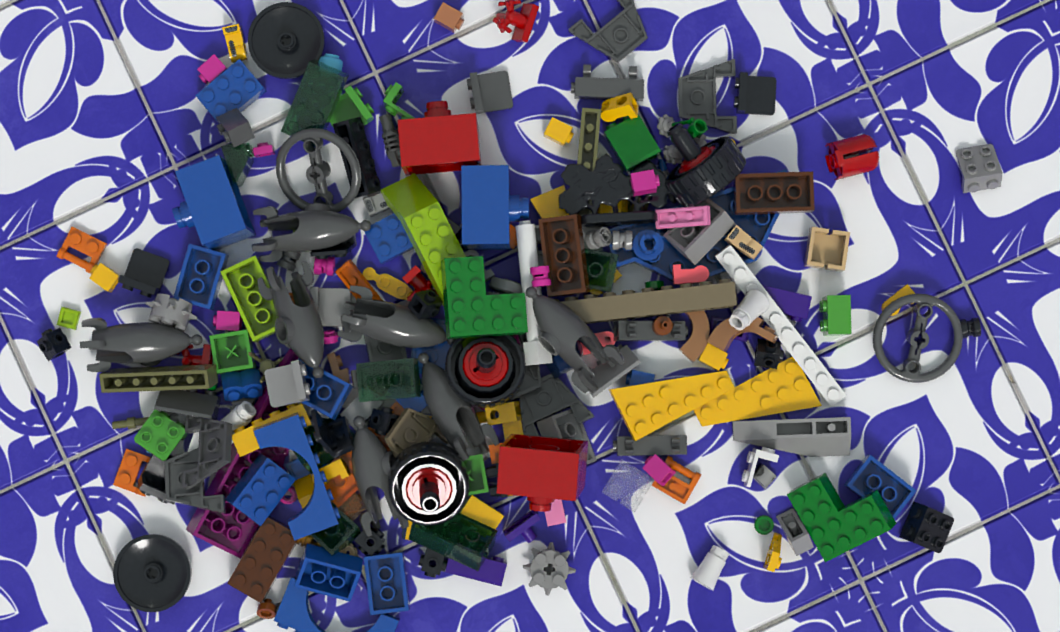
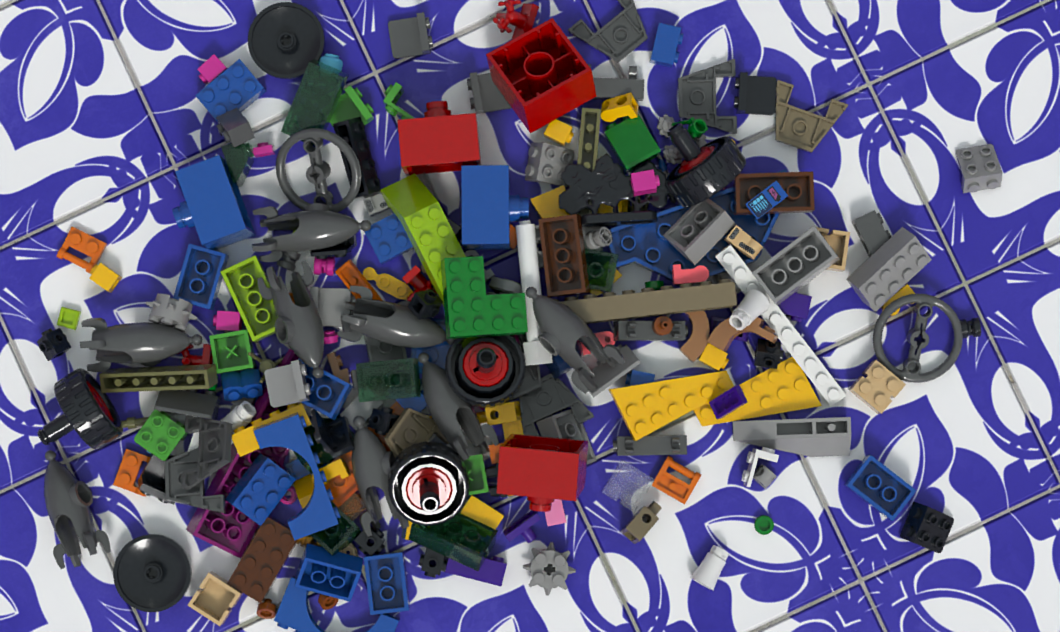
(70, 513): none -> dark grey piece
(84, 410): none -> black wheel
(145, 273): black bracket -> none
(215, 598): none -> tan piece
(235, 42): yellow leg -> none
(327, 602): none -> dark orange tile
(391, 140): dark grey hinge -> none
(410, 36): none -> dark grey bracket
(449, 17): nougat brick -> none
(540, 281): dark pink wheel -> none
(541, 75): none -> red brick
(547, 163): none -> light grey bracket
(621, 240): light grey wheel -> none
(636, 528): none -> dark tan torso
(639, 245): blue piece -> none
(658, 469): dark pink brick -> none
(665, 45): none -> blue brick
(683, 217): bright pink tile -> none
(728, 402): none -> dark purple tile
(766, 200): none -> tile
(772, 559): yellow wing -> none
(795, 265): none -> light grey brick
(795, 532): light grey slope -> none
(798, 126): none -> dark tan wing
(836, 315): bright green brick -> none
(837, 526): green brick -> none
(852, 166): red cylinder -> none
(871, 231): none -> dark grey brick
(877, 387): none -> tan piece
(889, 269): none -> light grey brick

